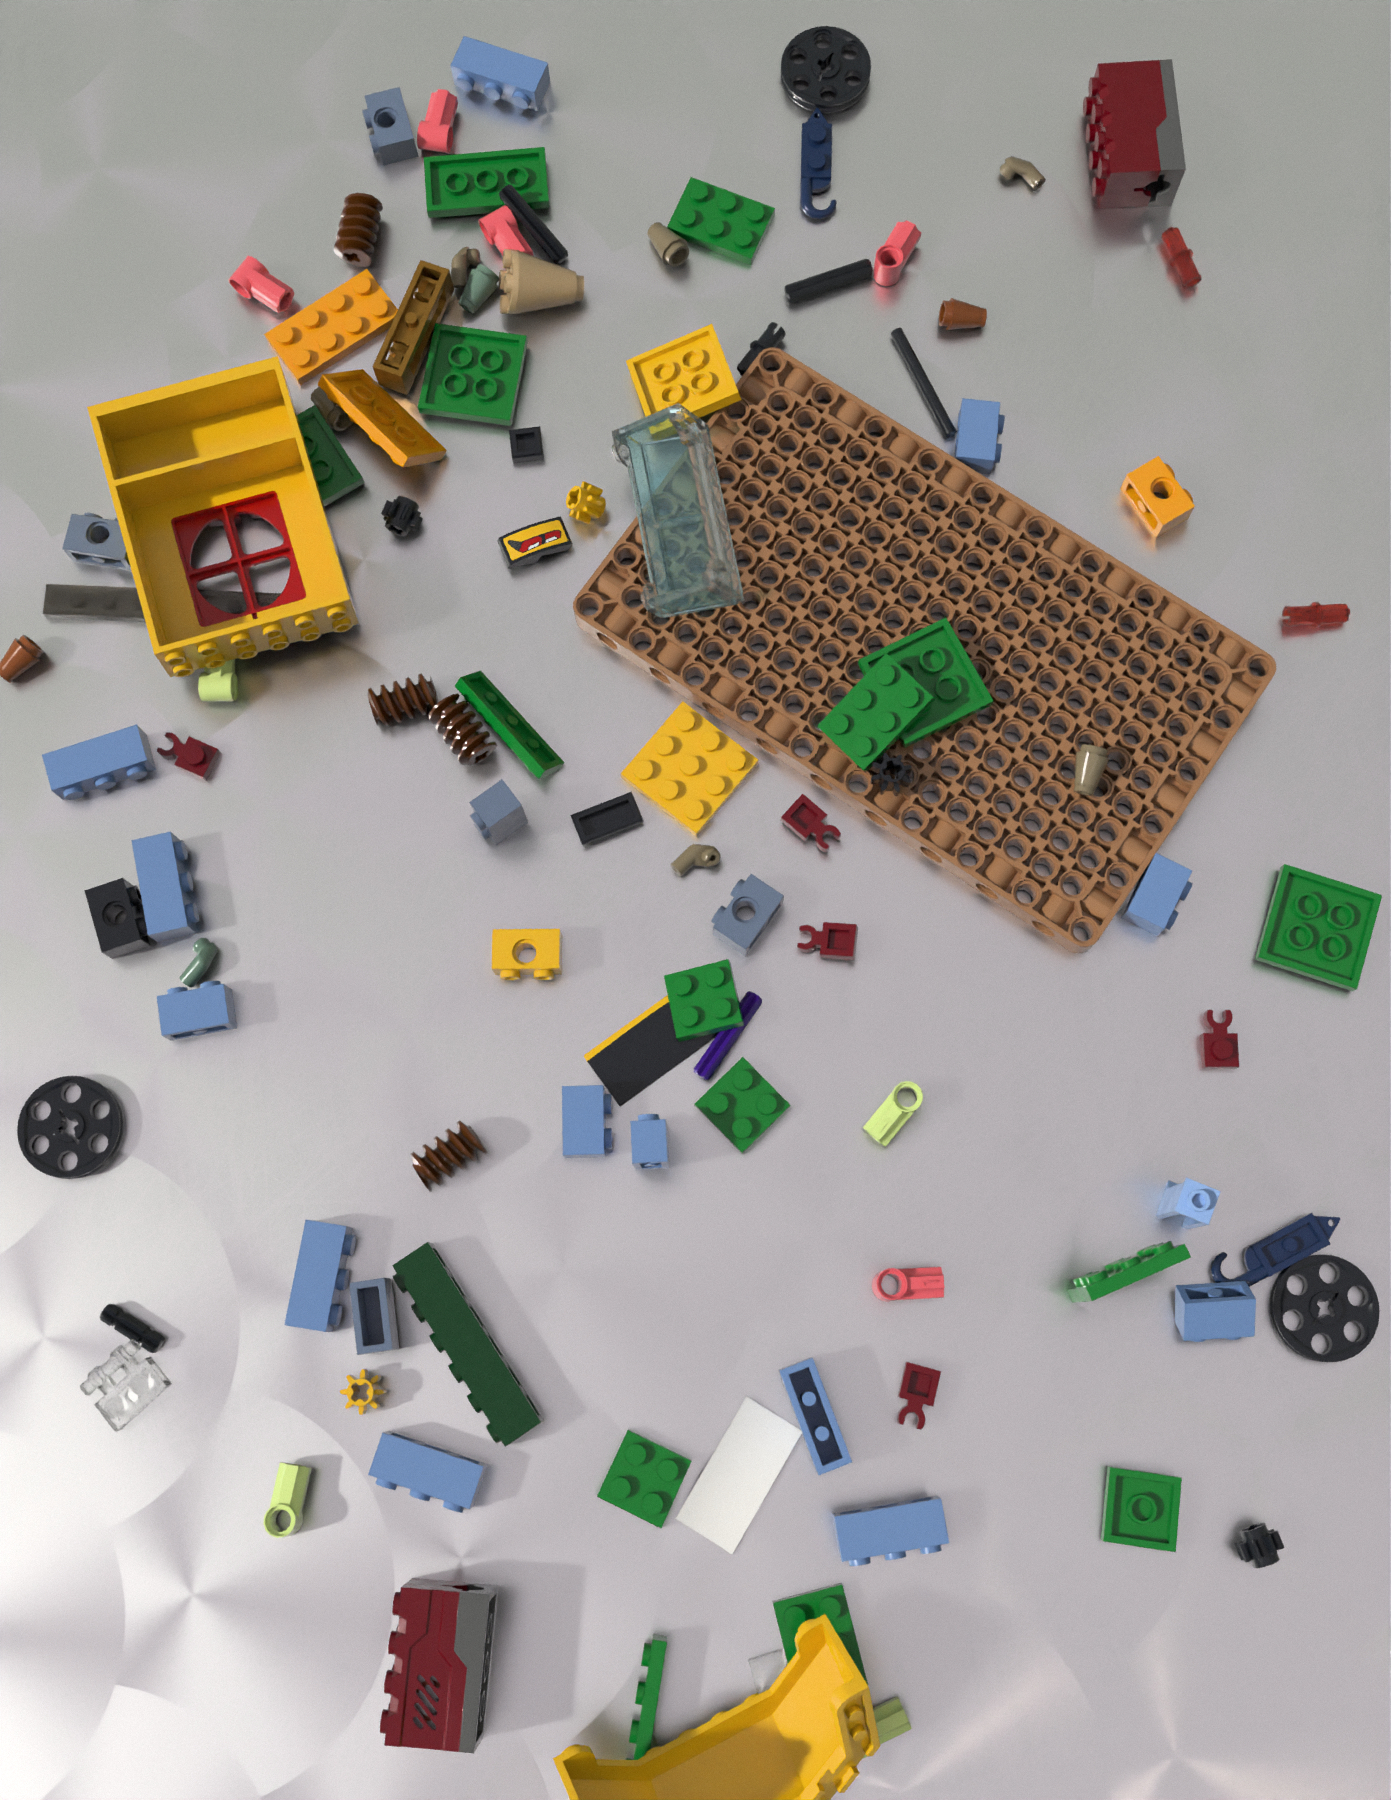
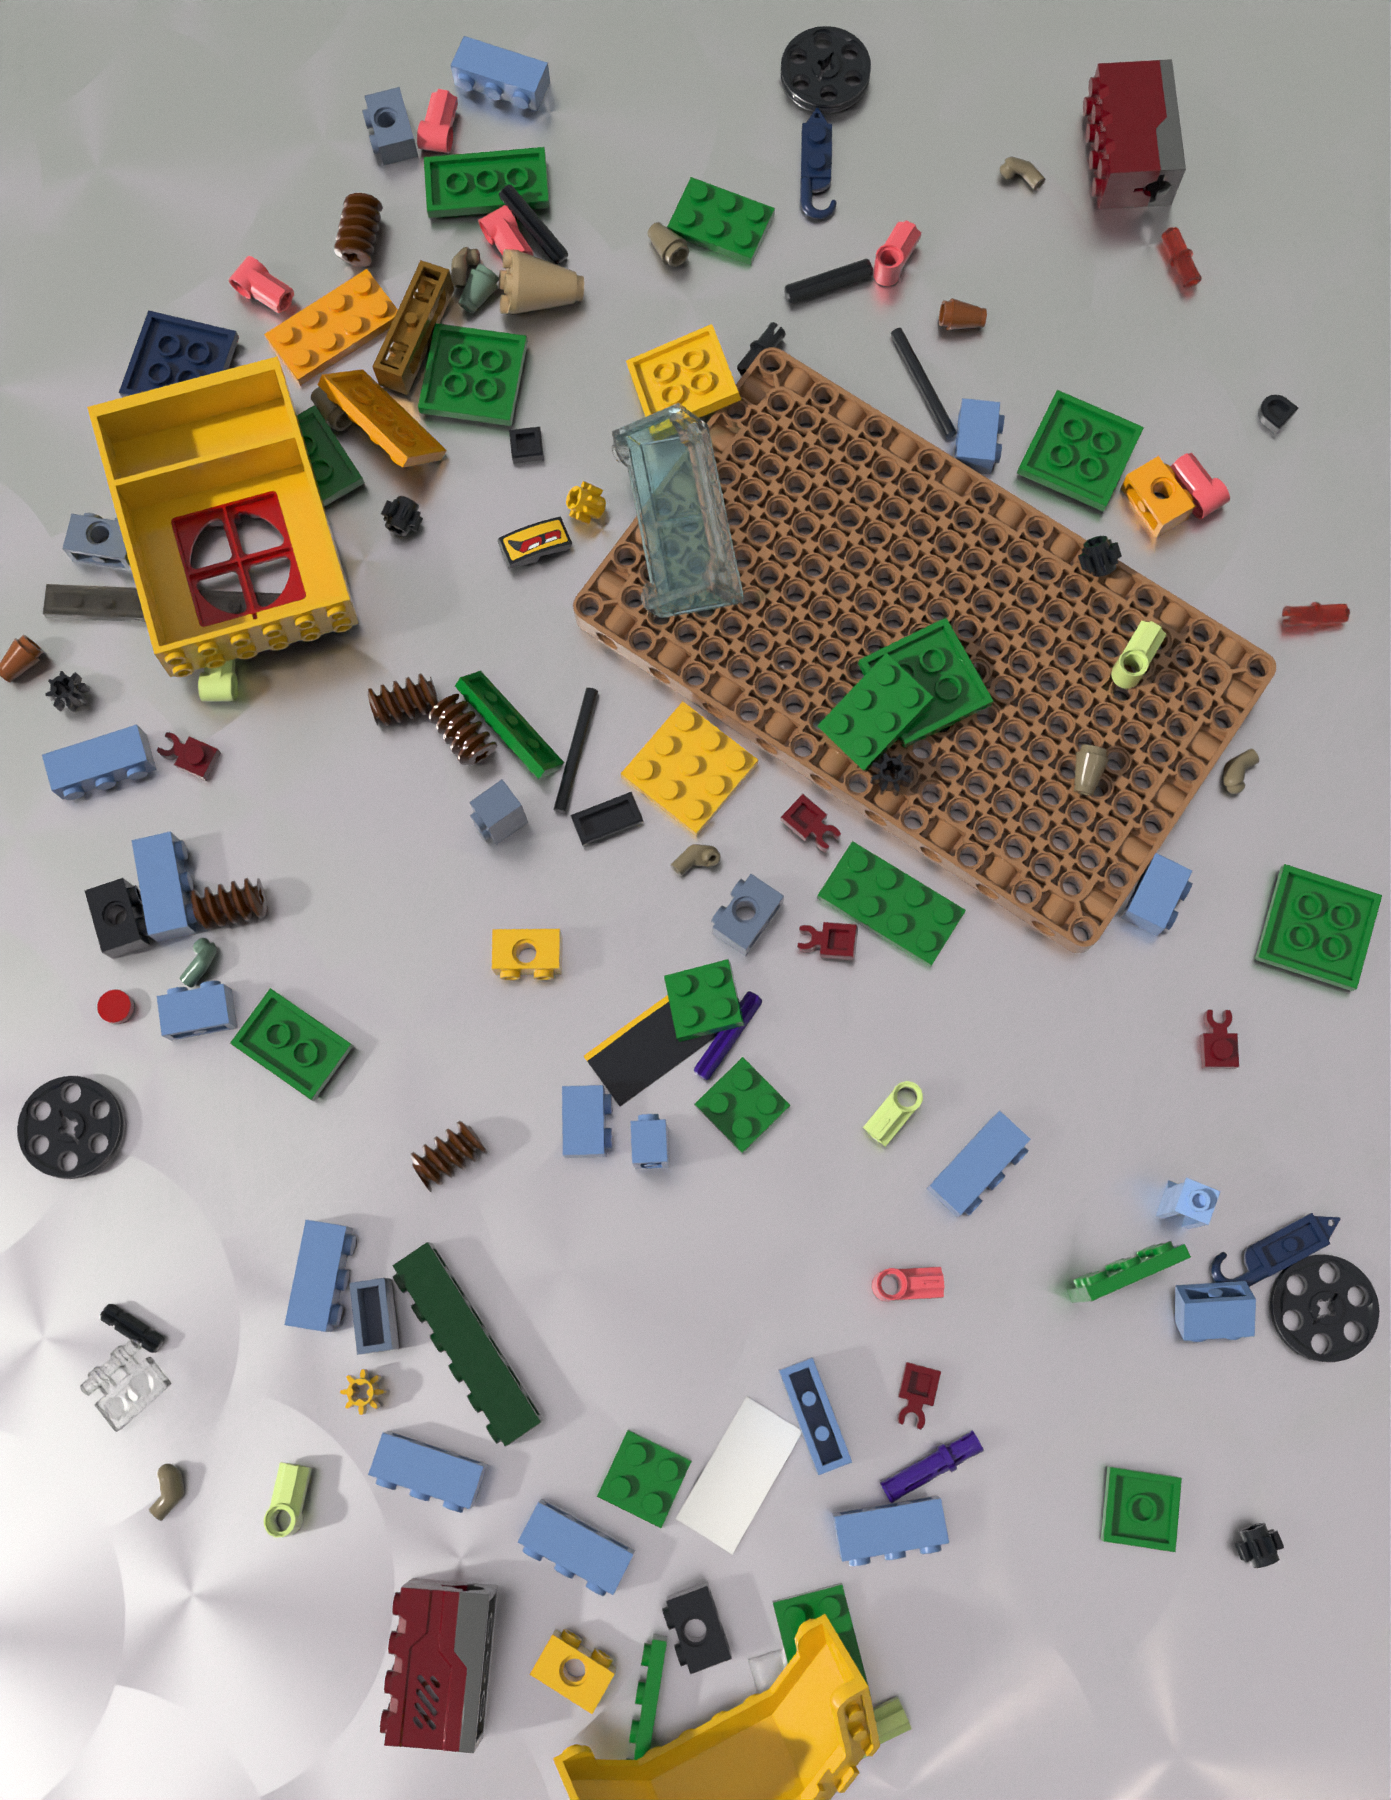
(76, 689): none -> black gear
(115, 1006): none -> red tile
(171, 1491): none -> dark tan arm
(176, 351): none -> dark blue plate
(229, 904): none -> reddish brown piece
(291, 1044): none -> green plate
(575, 750): none -> black bar
(575, 1548): none -> medium blue brick
(582, 1690): none -> yellow brick
(712, 1646): none -> black brick
(891, 904): none -> green plate
(927, 1469): none -> dark purple pin
(979, 1165): none -> medium blue brick
(1080, 450): none -> green plate
(1099, 556): none -> black gear
(1138, 654): none -> yellowish green piece
(1206, 492): none -> coral piece
(1235, 770): none -> dark tan arm
(1276, 412): none -> black tile

